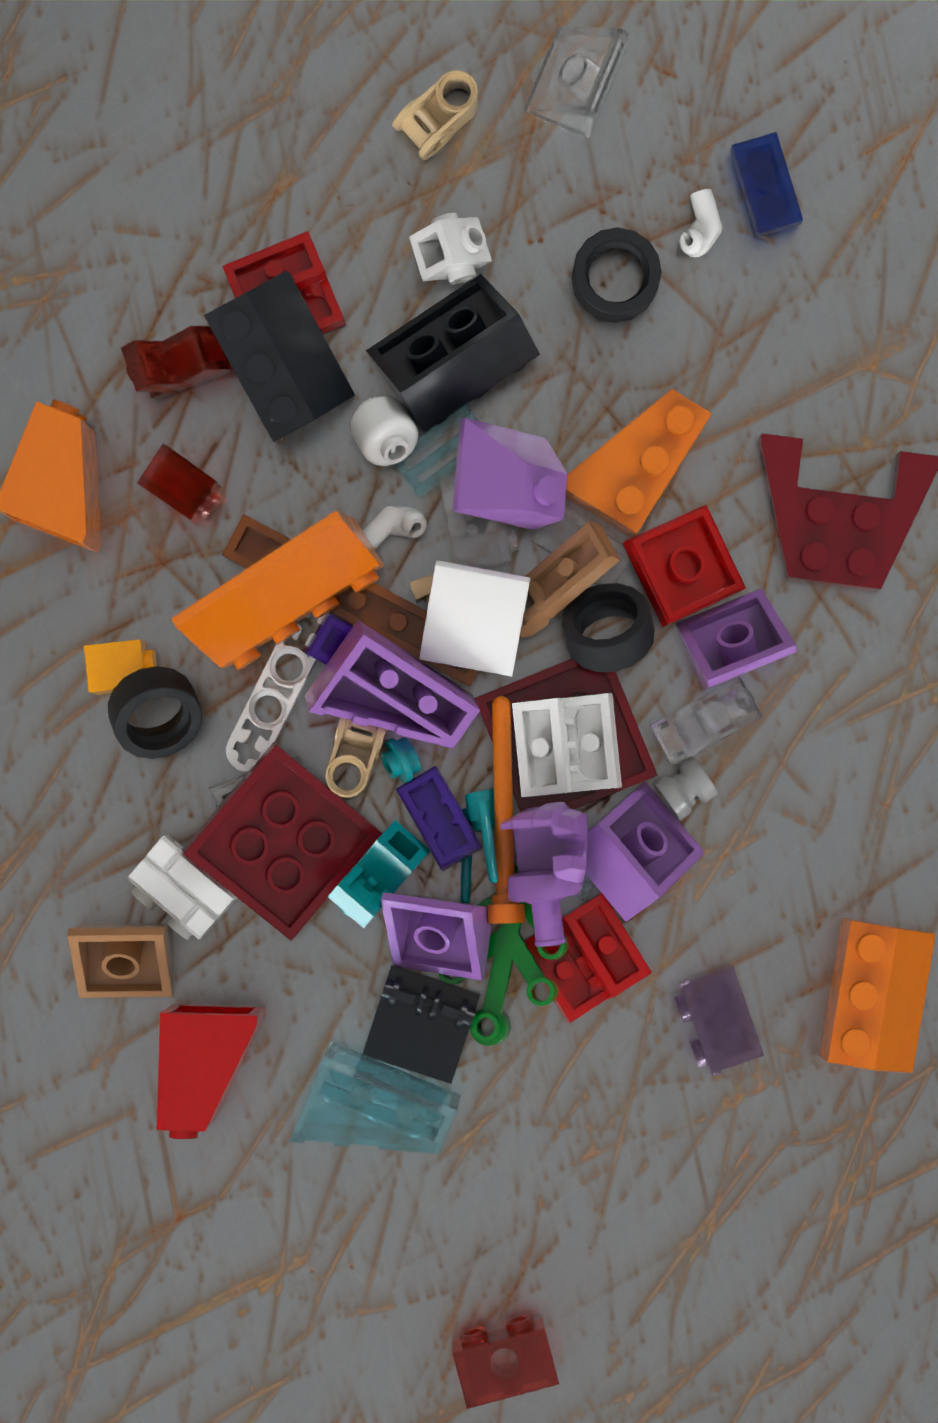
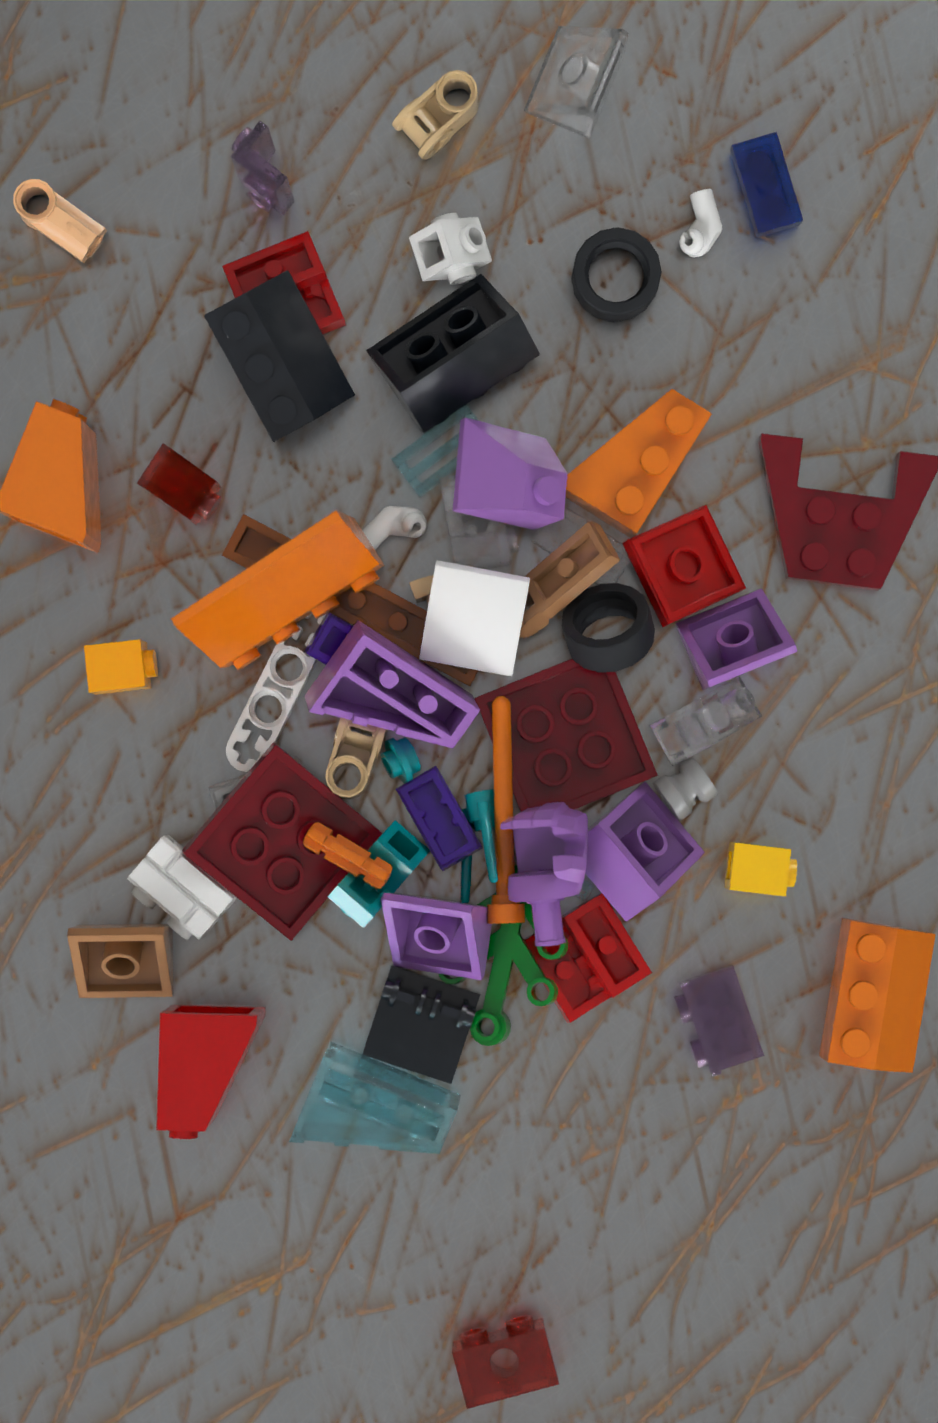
(60, 221): none -> light nougat piece
(147, 685): black tyre -> none
(177, 363): clear red brick -> none
(265, 183): none -> clear purple bracket
(347, 855): none -> orange axle
(384, 430): white head -> none
(566, 745): white slope -> none
(760, 869): none -> yellow brick

